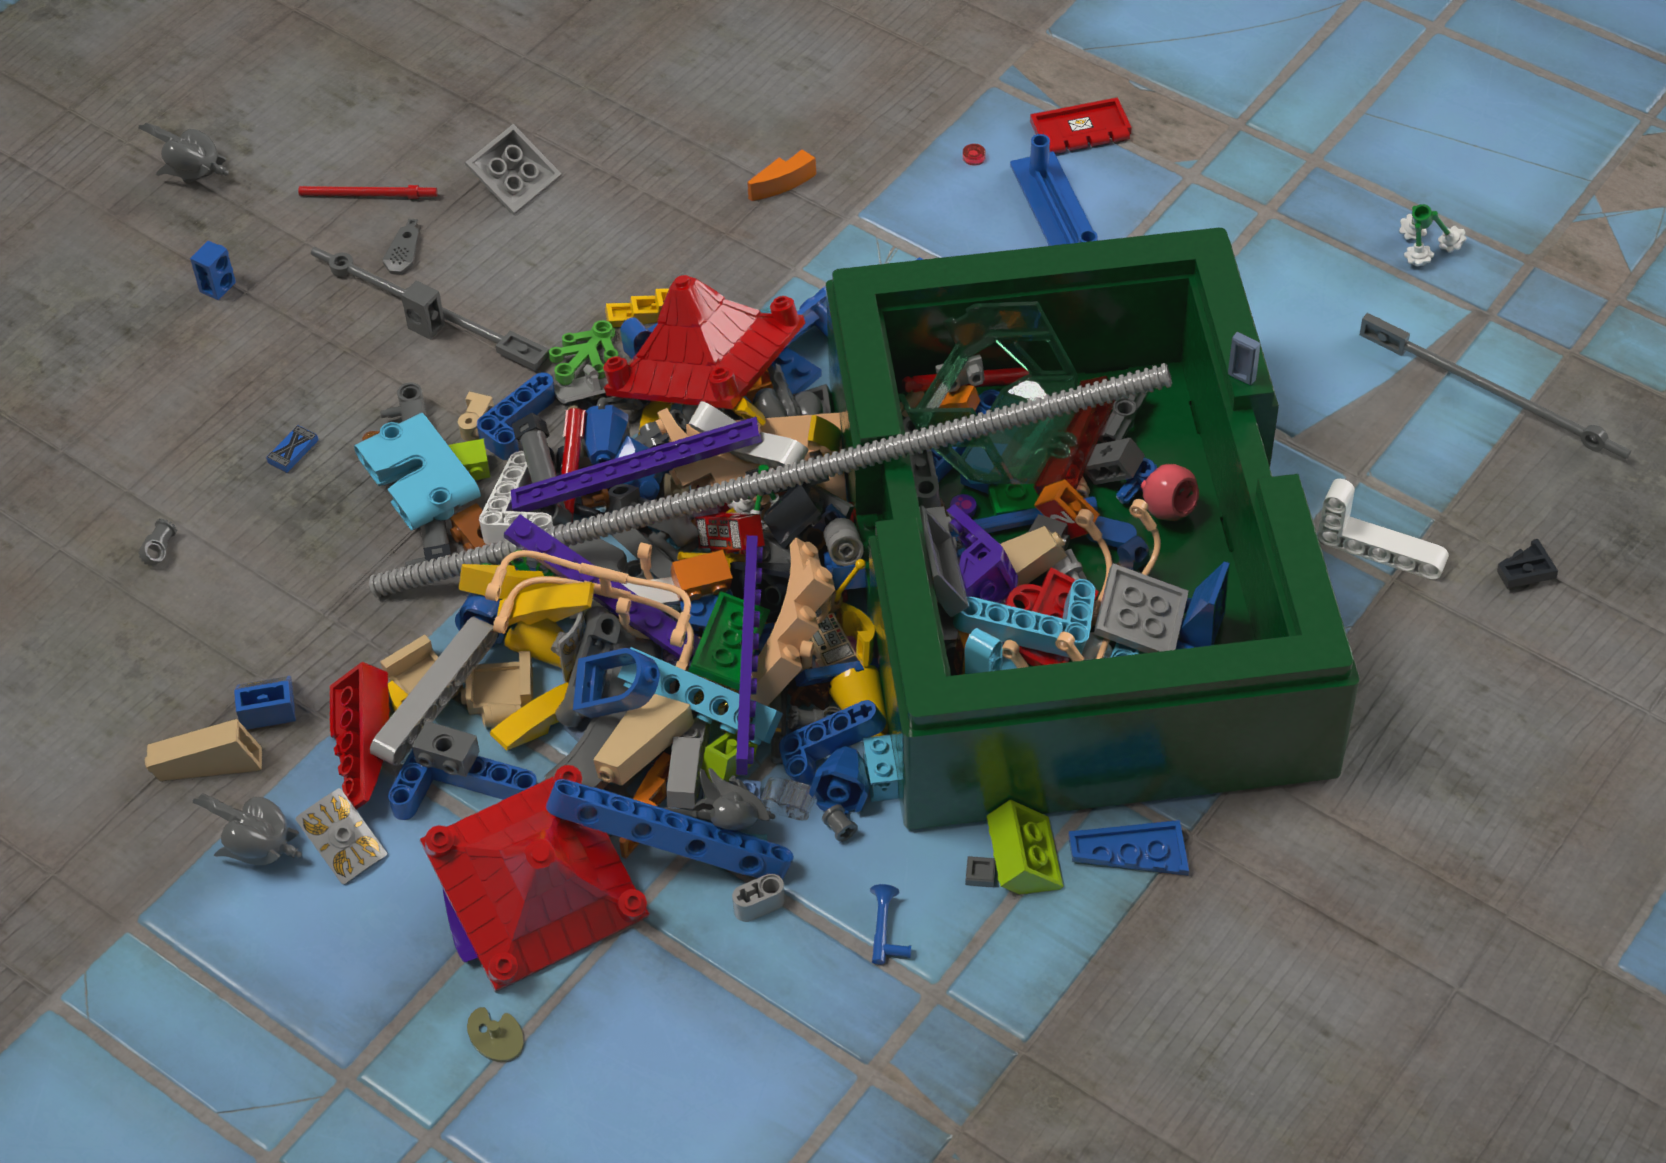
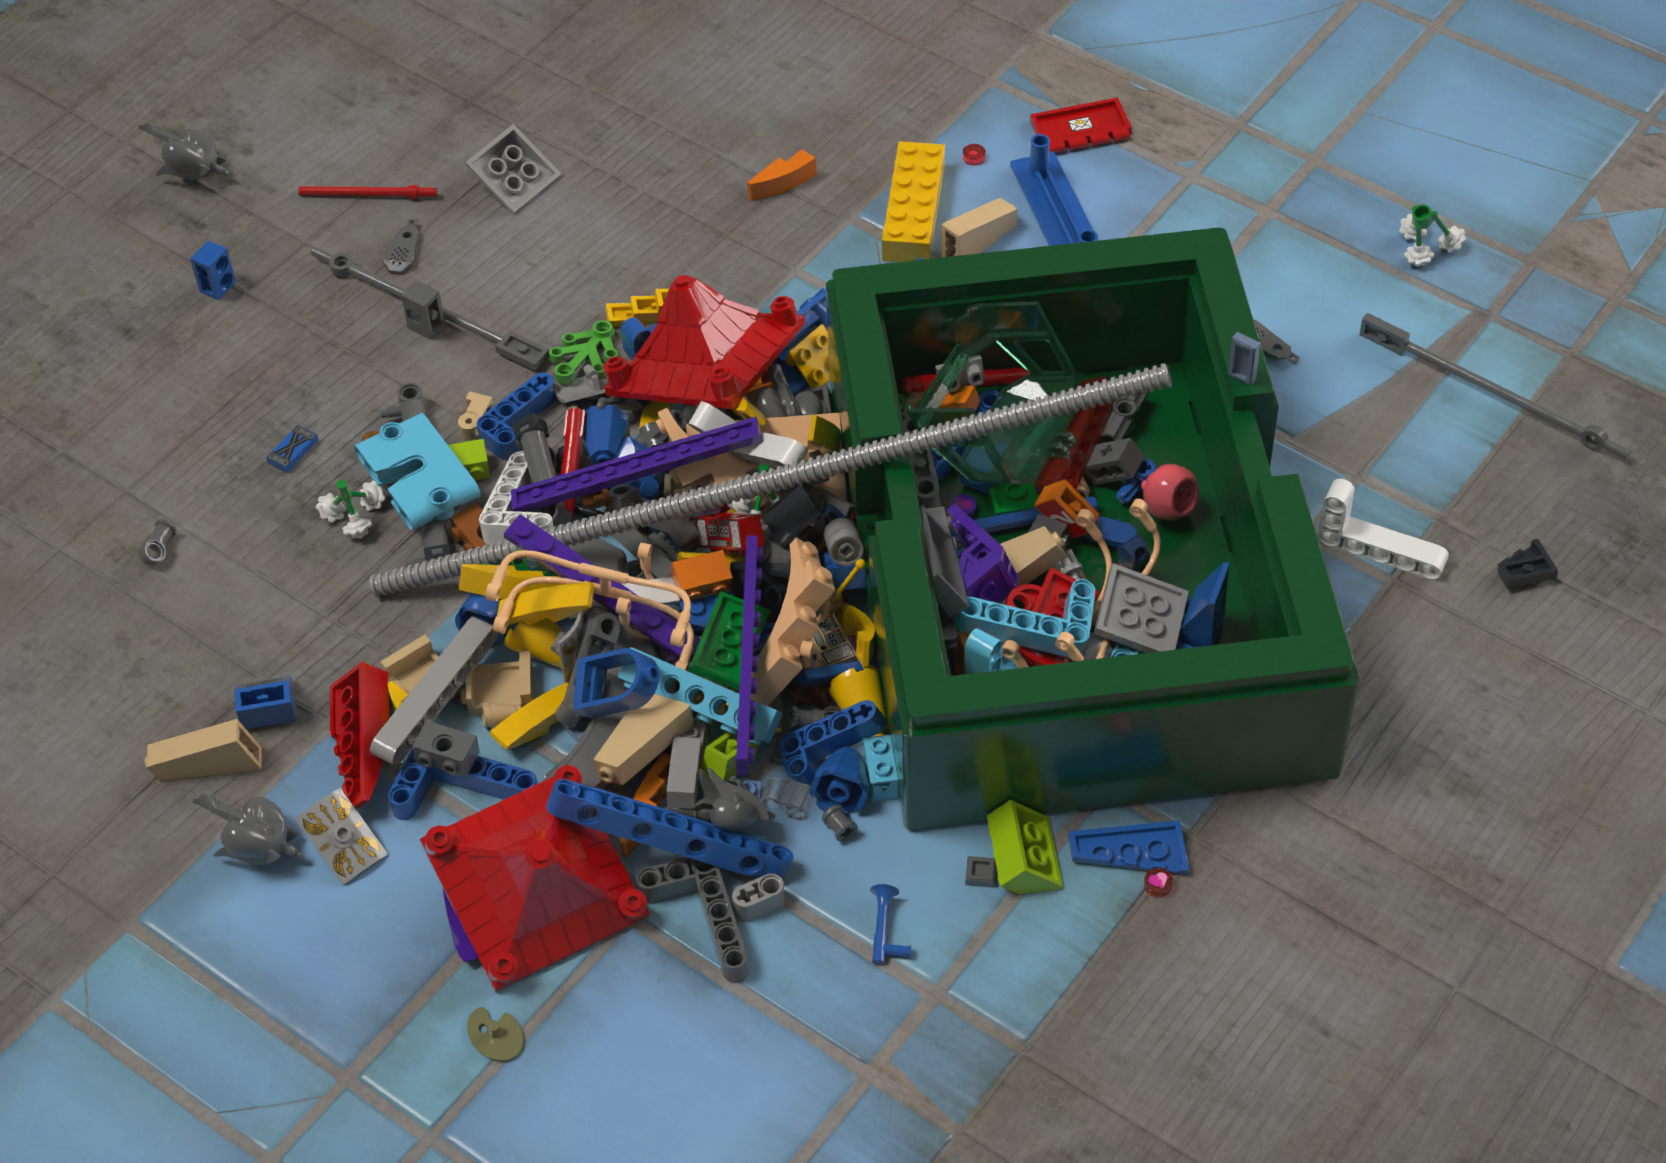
(332, 508): none -> white plant
(703, 883): none -> dark grey beam
(812, 357): none -> yellow hinge
(913, 202): none -> yellow brick
(978, 228): none -> tan slope
(1158, 882): none -> clear red tile
(1270, 341): none -> dark grey piece

